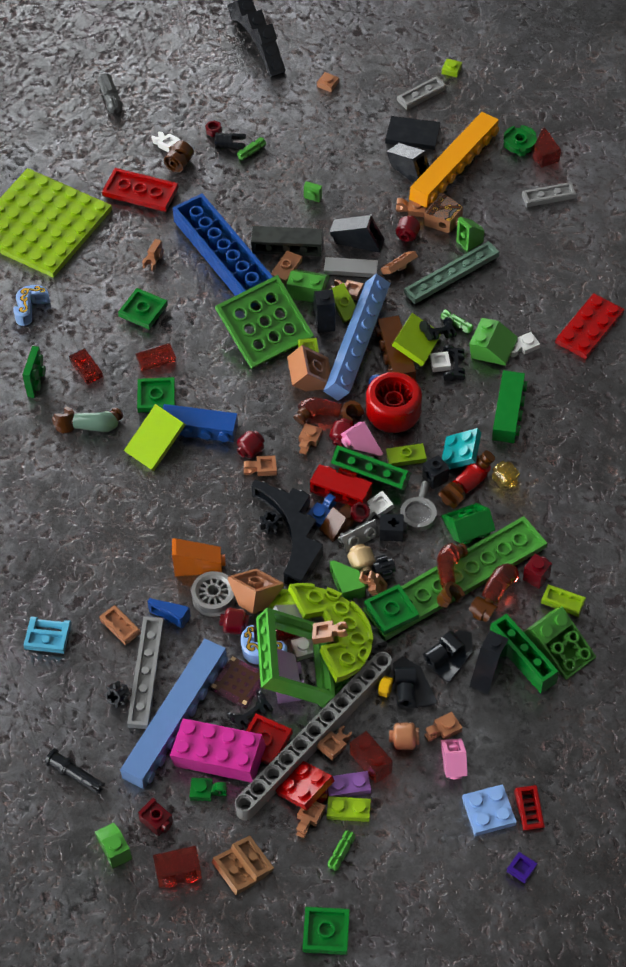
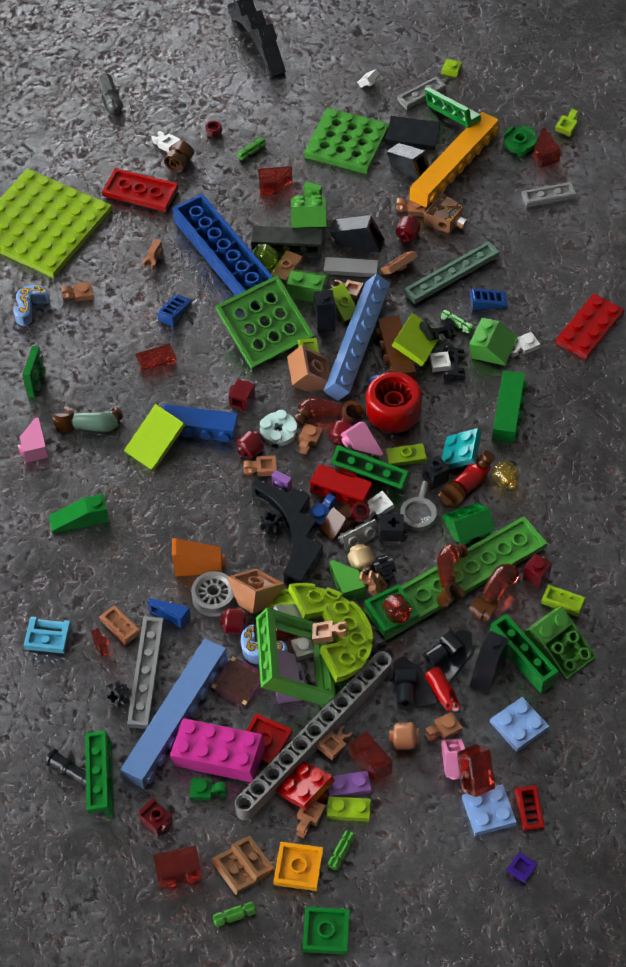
(33, 443): none -> bright pink slope
(80, 292): none -> nougat plate
(80, 514): none -> green slope
(86, 366): clear red plate -> none
(99, 773): none -> green fence
(100, 641): none -> clear red plate
(113, 845): bright green slope -> none
(142, 308): green plate -> none
(155, 391): green plate -> none
(172, 319): none -> blue slope
(225, 140): black hinge -> none
(234, 914): none -> bright green axle
(241, 394): none -> dark red brick
(243, 718): black piece -> none
(266, 255): none -> clear neon green head
(274, 179): none -> clear red slope
(278, 419): none -> light aqua plate
(281, 481): none -> medium lavender plate
(298, 866): none -> light orange plate
(308, 211): none -> bright green brick
(328, 82): nougat plate -> none
(341, 132): none -> bright green piece
(368, 78): none -> white plate
(385, 686): yellow tile -> none
(397, 608): none -> clear red head
(442, 689): none -> red piece
(451, 108): none -> green fence
(469, 234): bright green slope -> none
(476, 770): none -> clear red brick
(478, 295): none -> blue slope
(519, 724): none -> light blue plate
(567, 124): none -> lime plate

